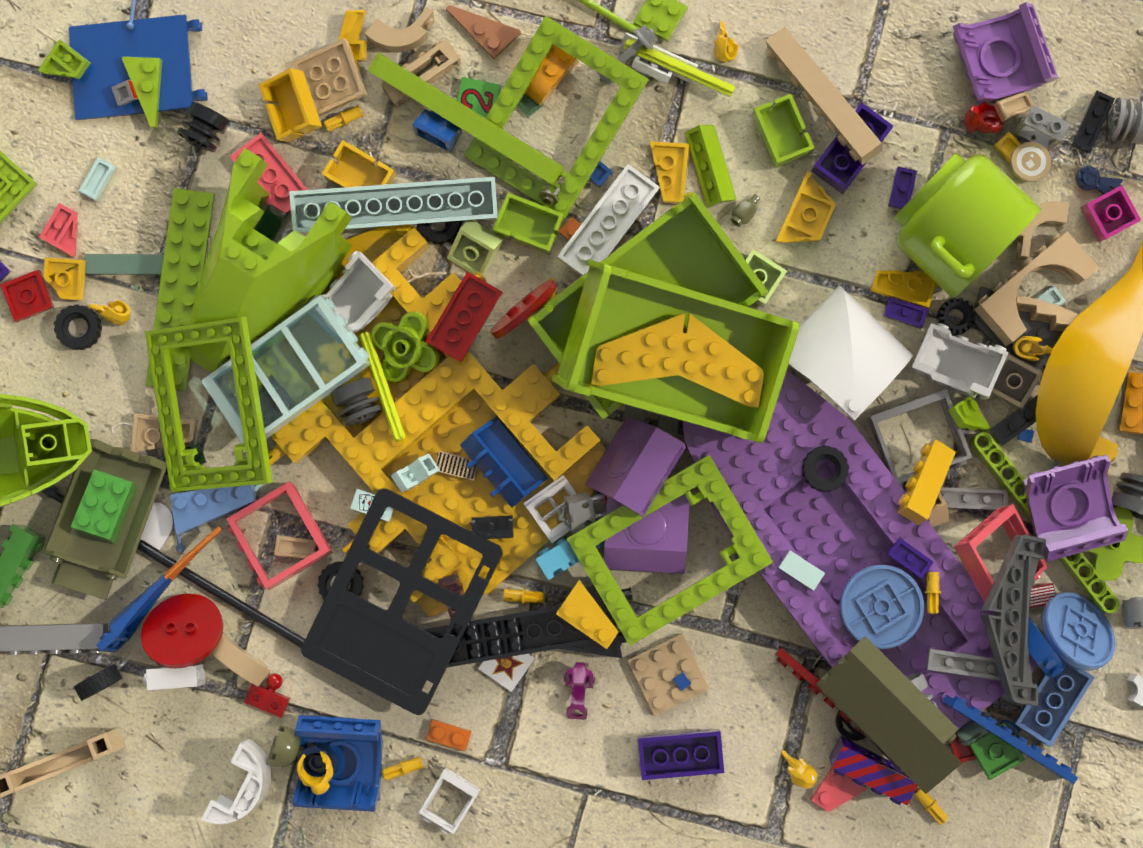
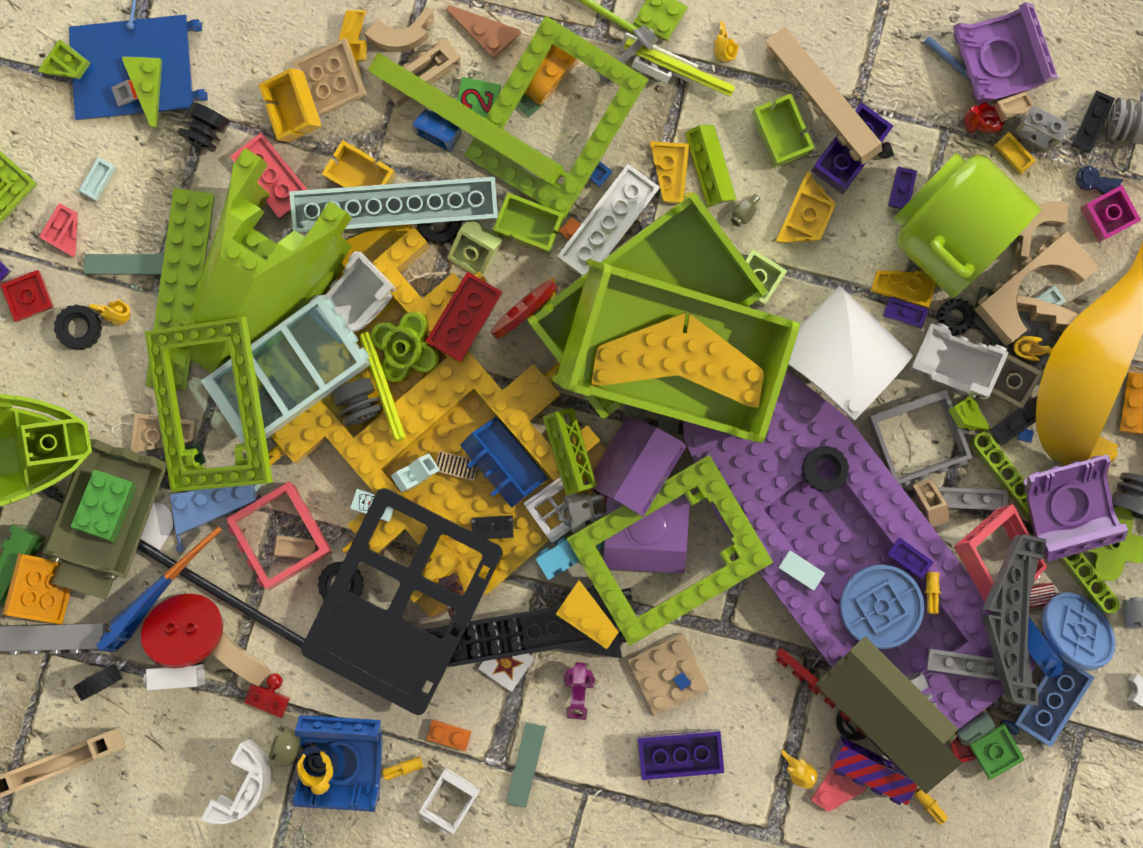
(33, 594): none -> light orange plate
(66, 277): yellow plate -> none
(271, 222): clear green tile -> none
(343, 118): yellow axle -> none
(523, 596): yellow axle -> none
(526, 764): none -> sand green tile
(548, 197): olive plate -> none
(566, 452): none -> lime fence
(887, 151): none -> black hinge
(926, 481): yellow brick -> none
(946, 56): none -> medium blue bar
(1004, 734): blue plate -> none
(1030, 161): tan tile -> none

